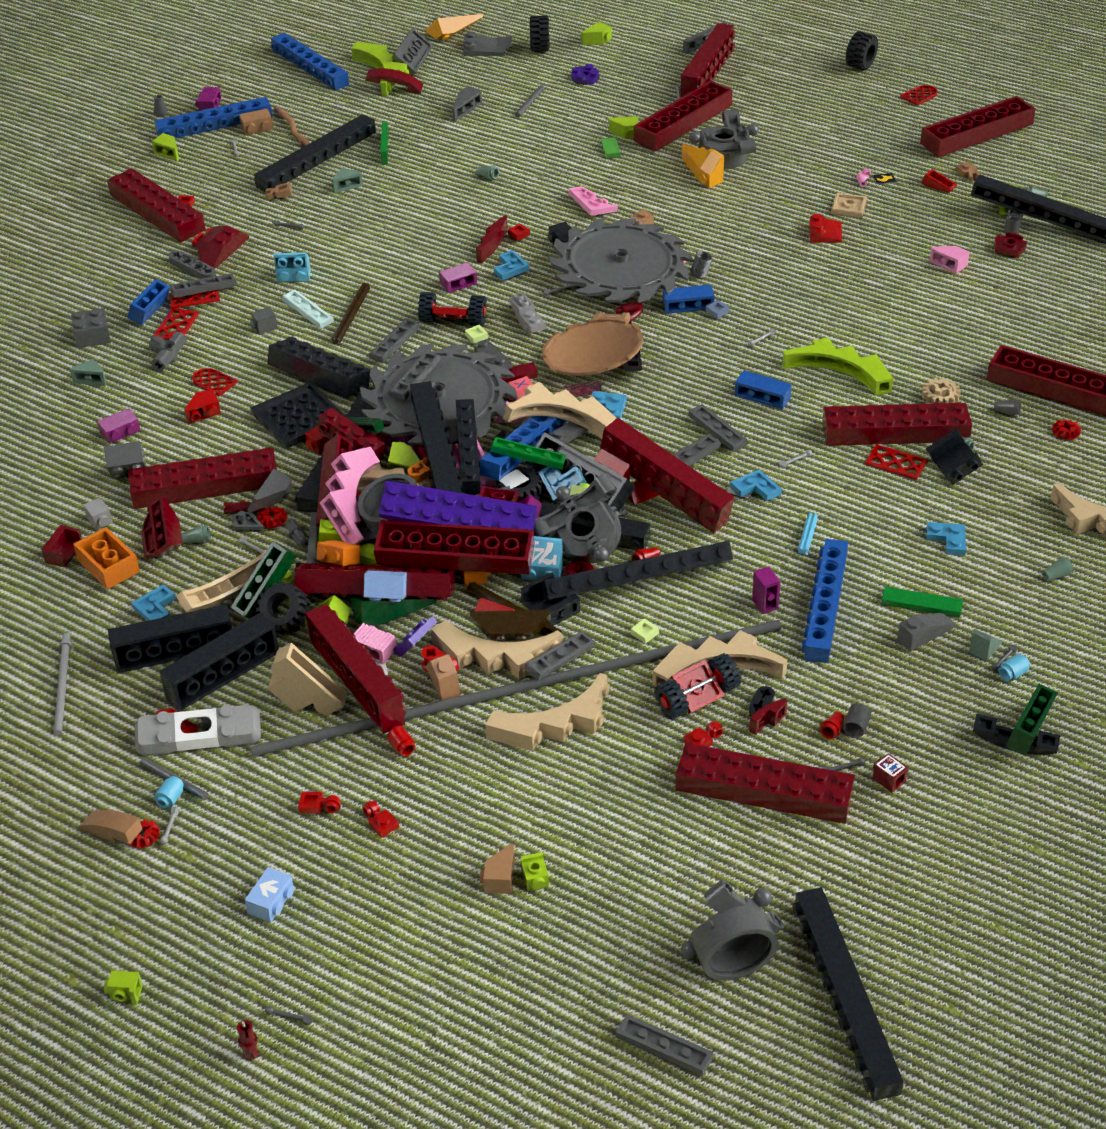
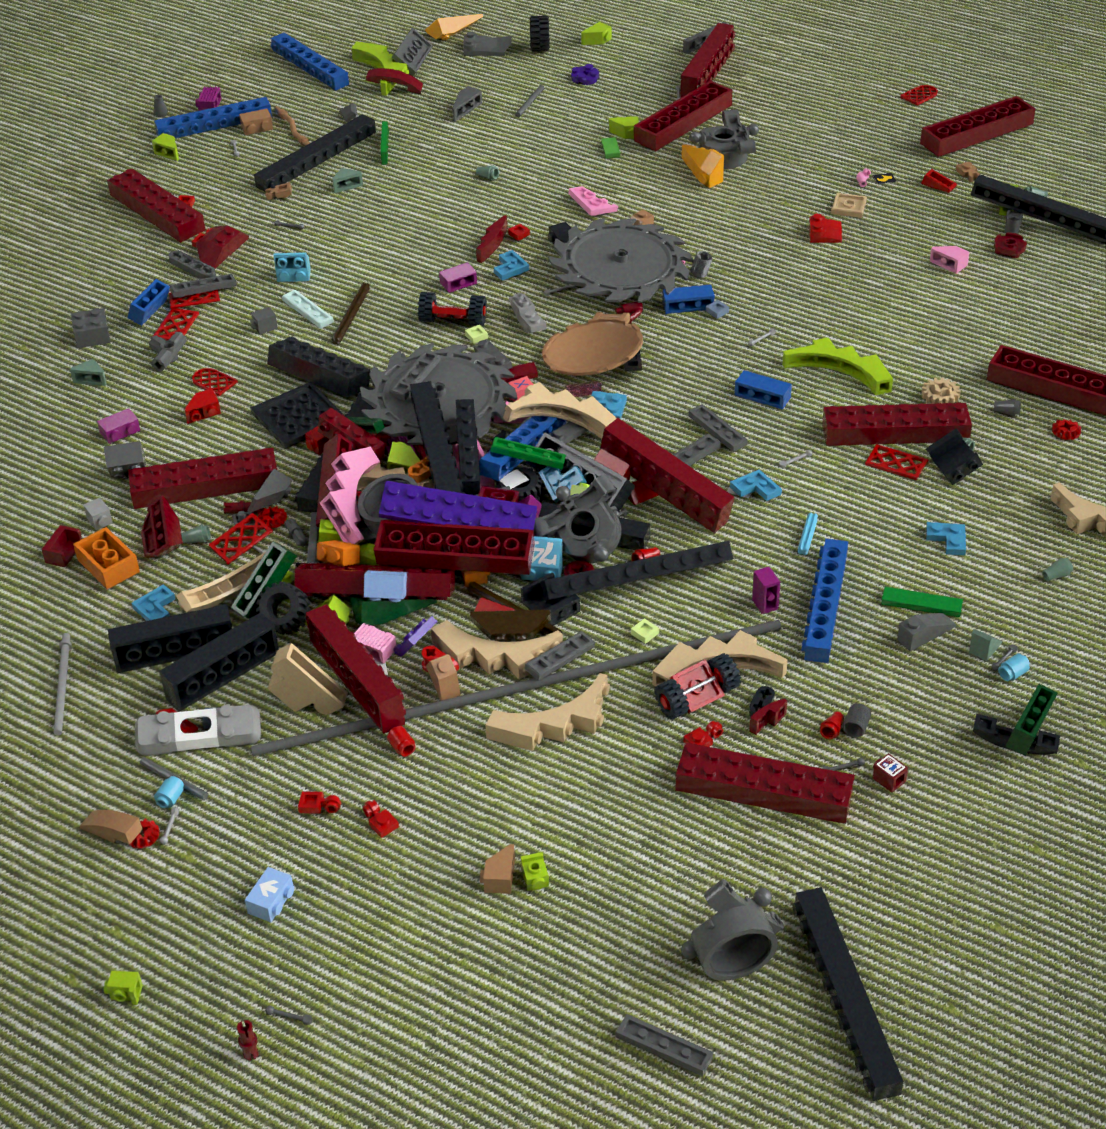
(259, 524): none -> red window
(349, 112): none -> dark grey piece
(394, 340): dark grey plate -> none
(861, 50): black tyre -> none

